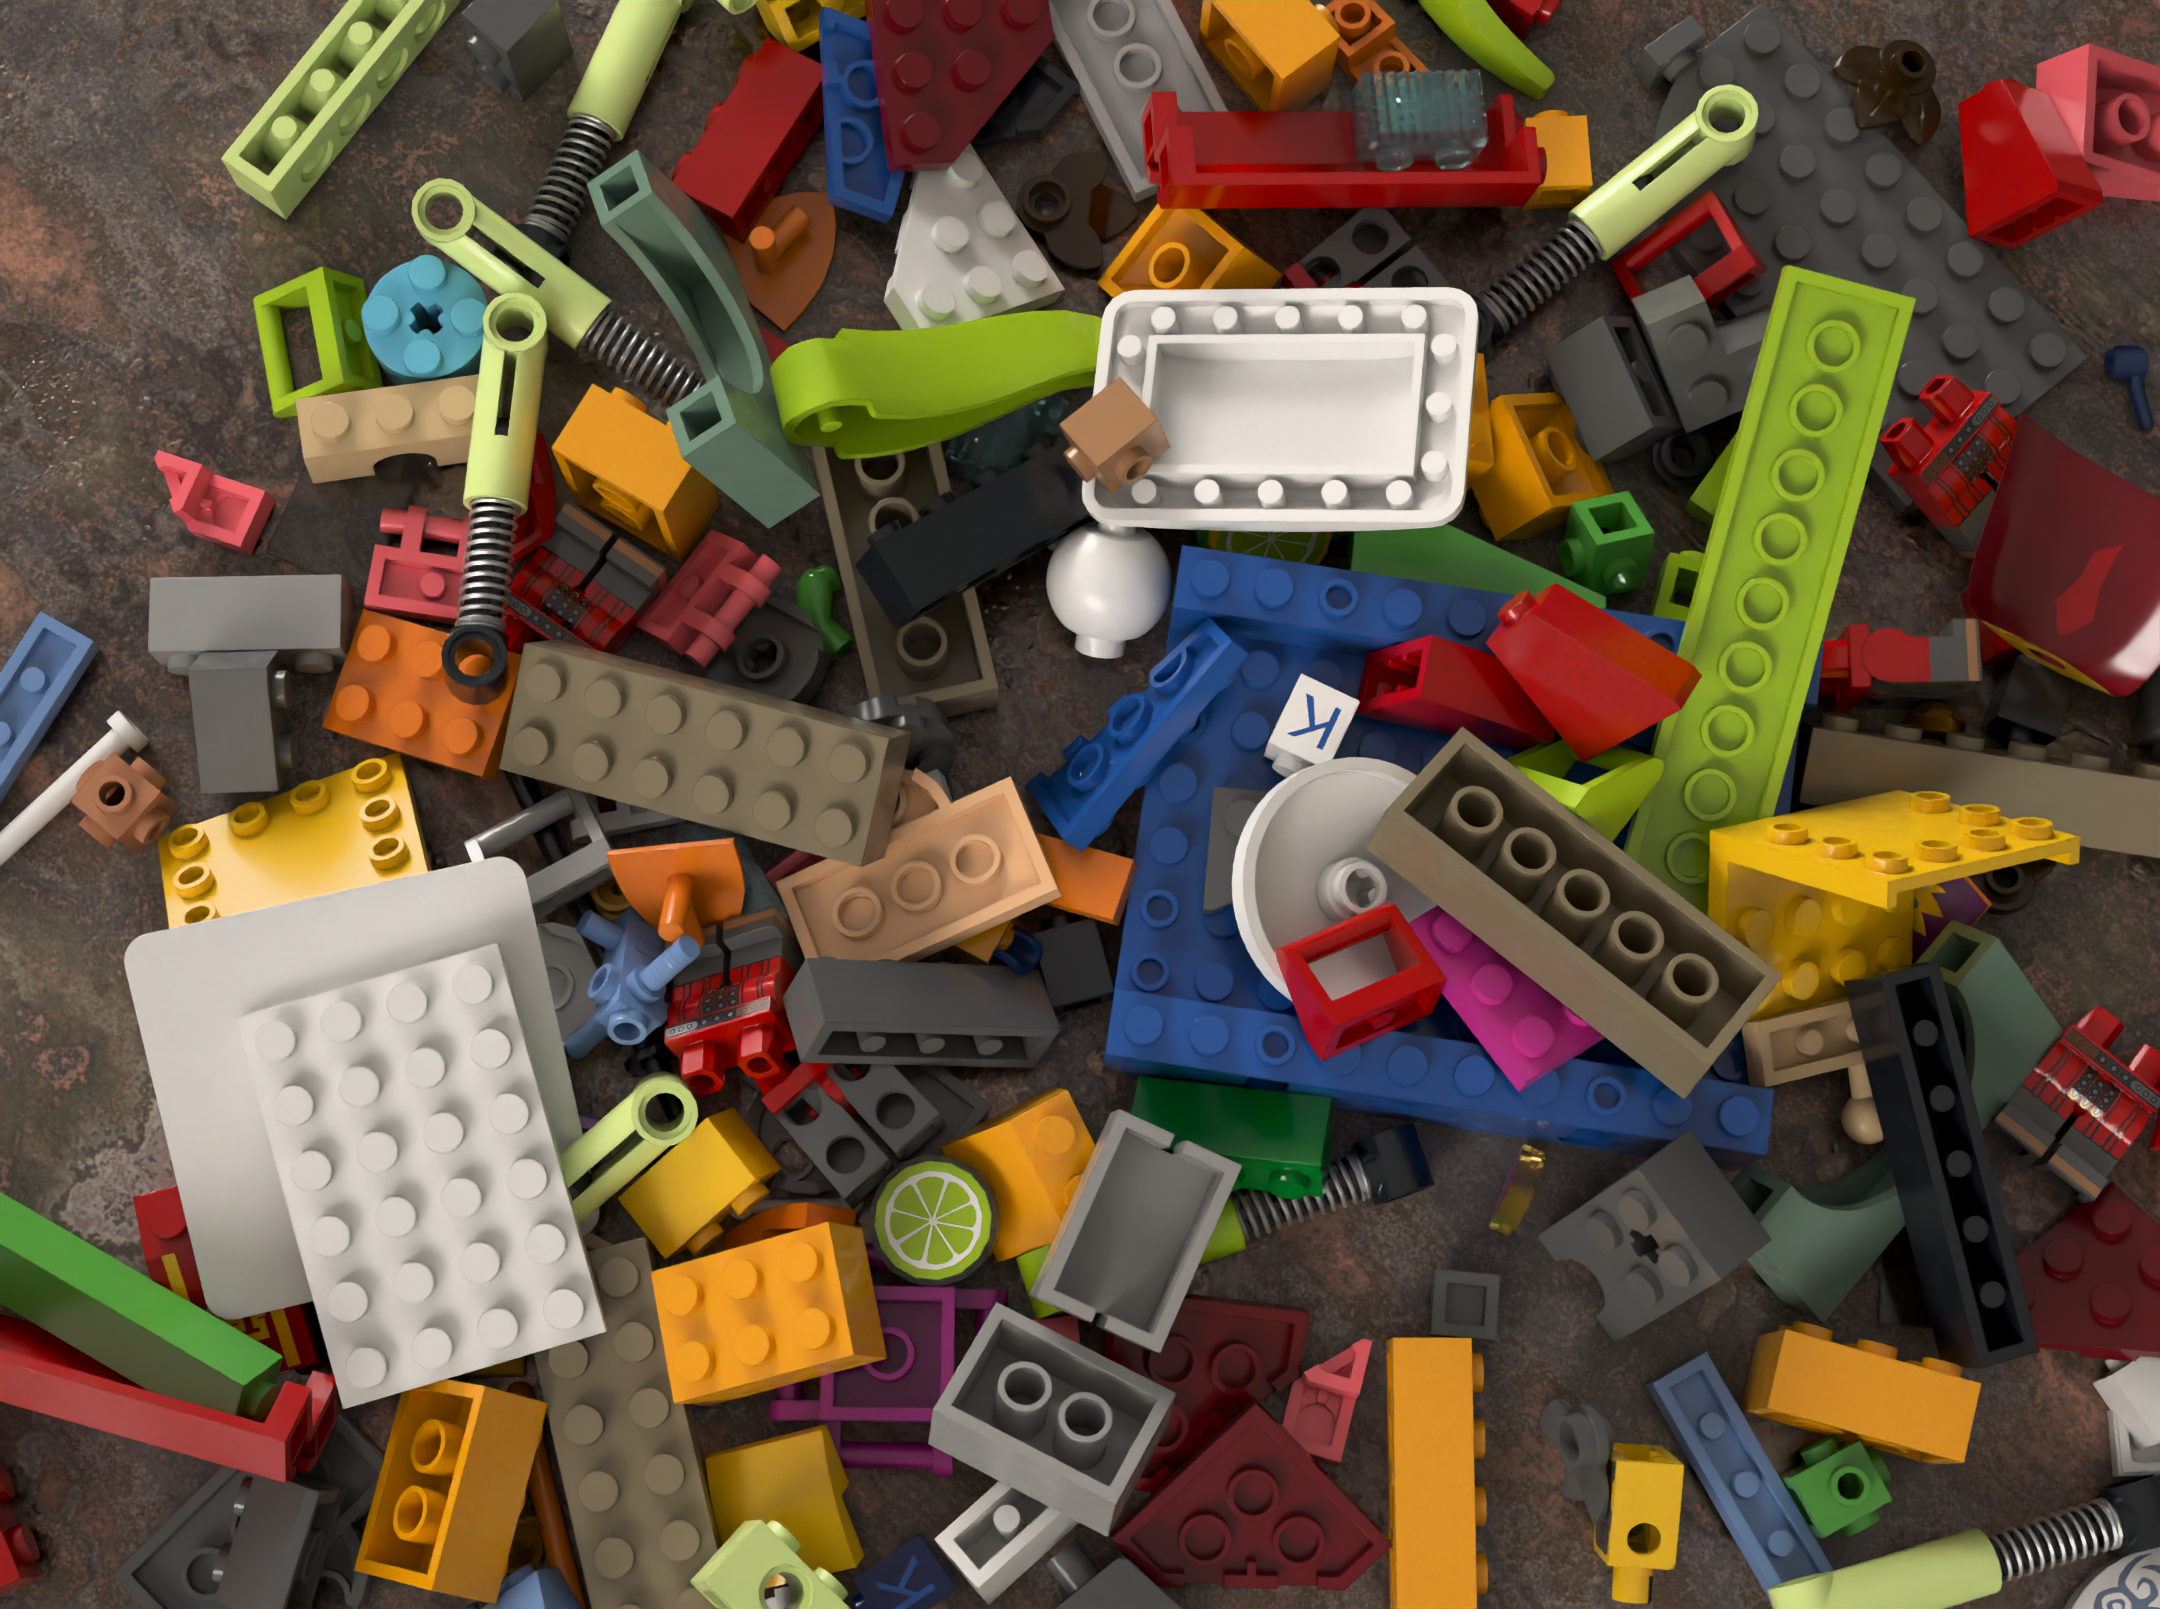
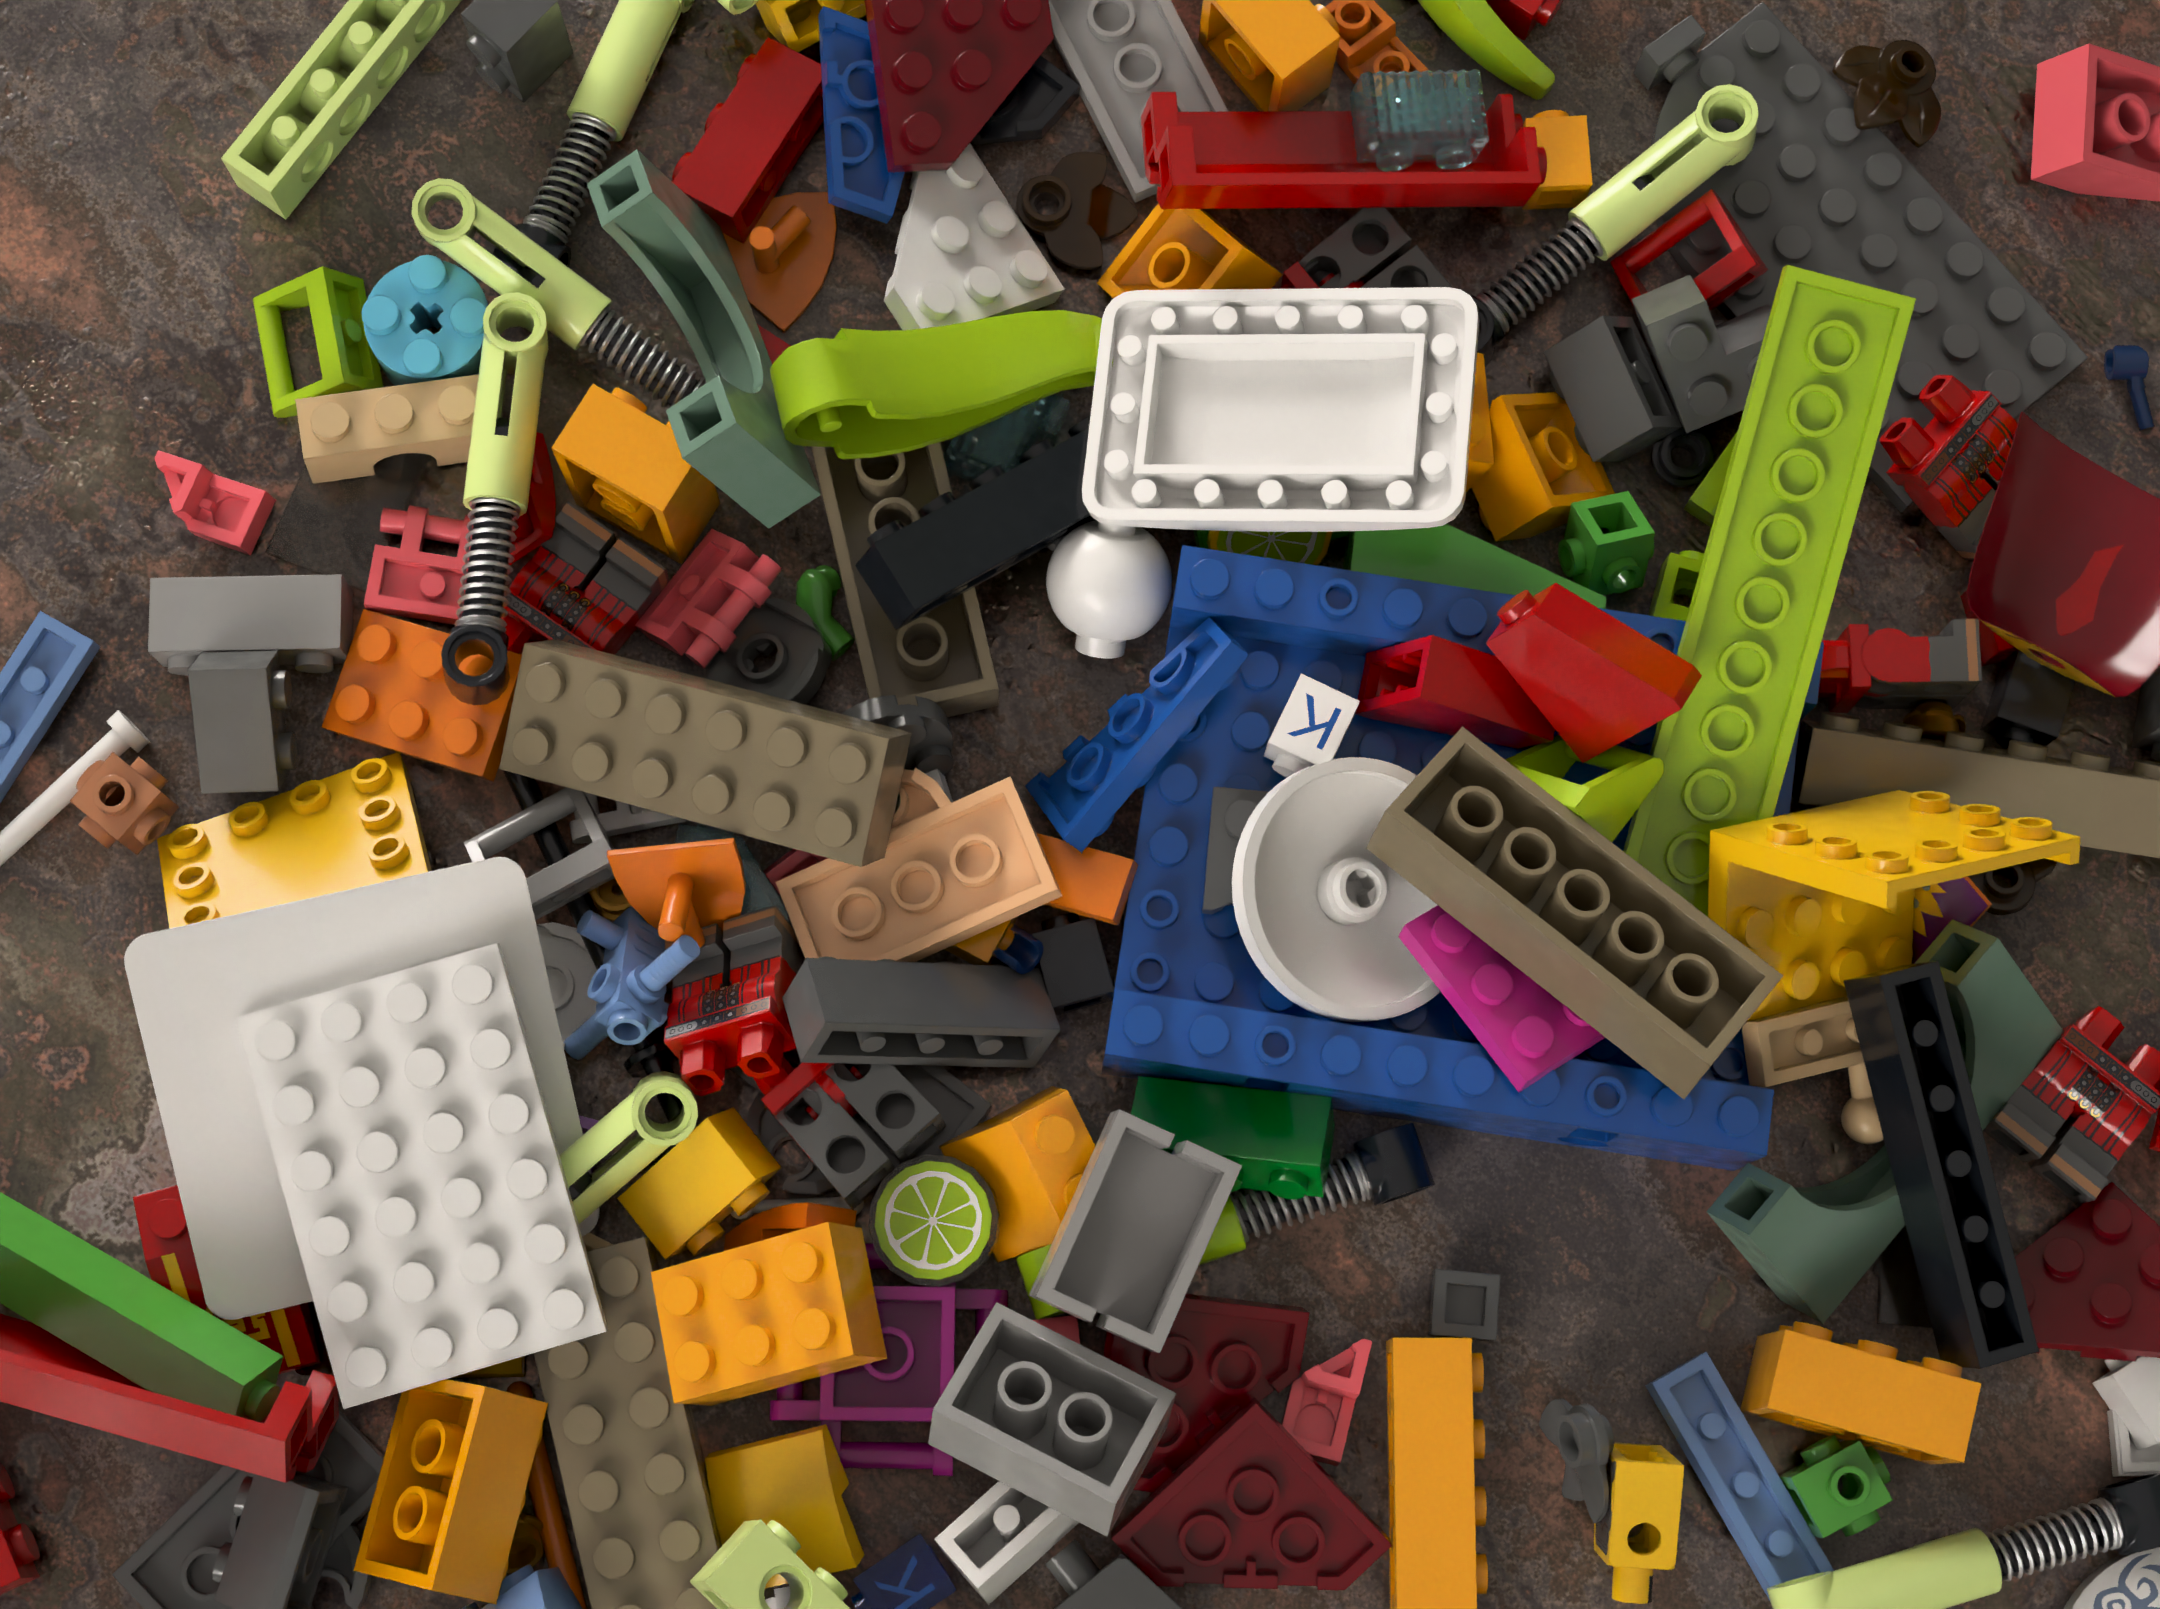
(1113, 437): medium nougat brick -> none
(1372, 1010): red tile -> none
(1518, 1190): clear yellow tile -> none
(1658, 1235): dark grey brick -> none
(2020, 166): red slope -> none

